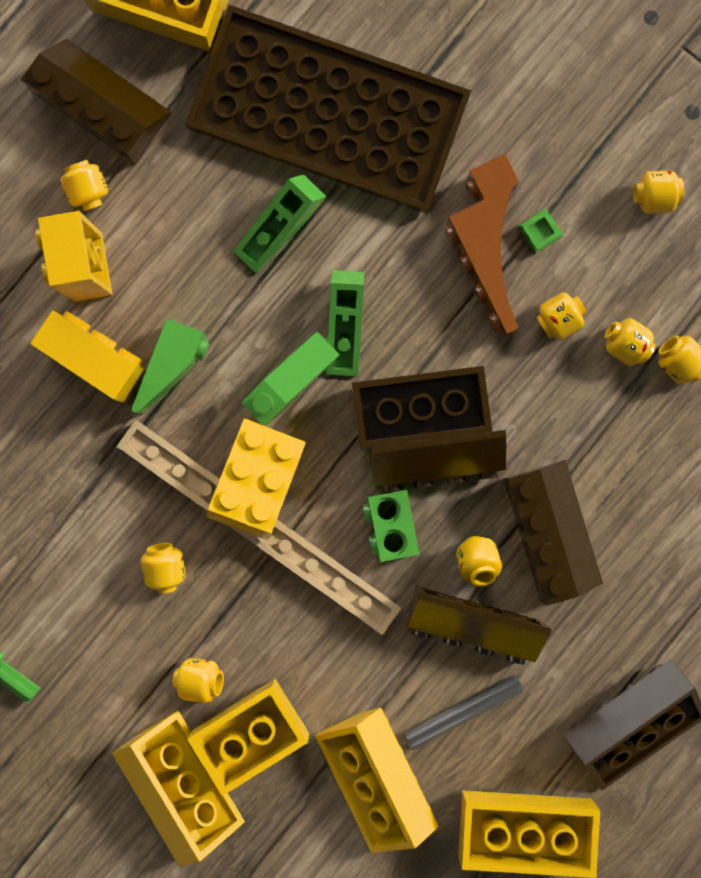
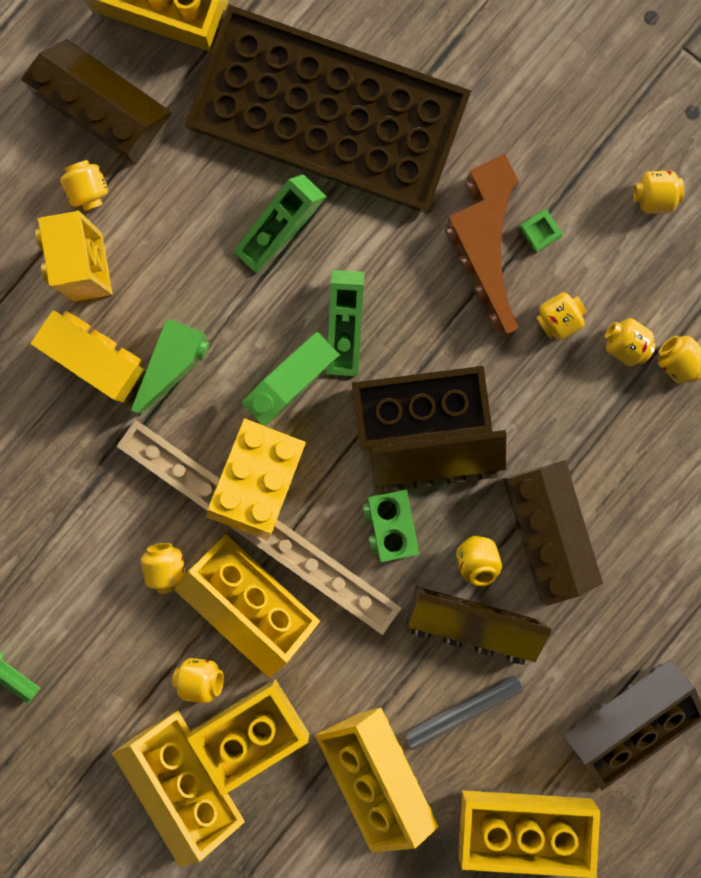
(247, 606): none -> yellow slope

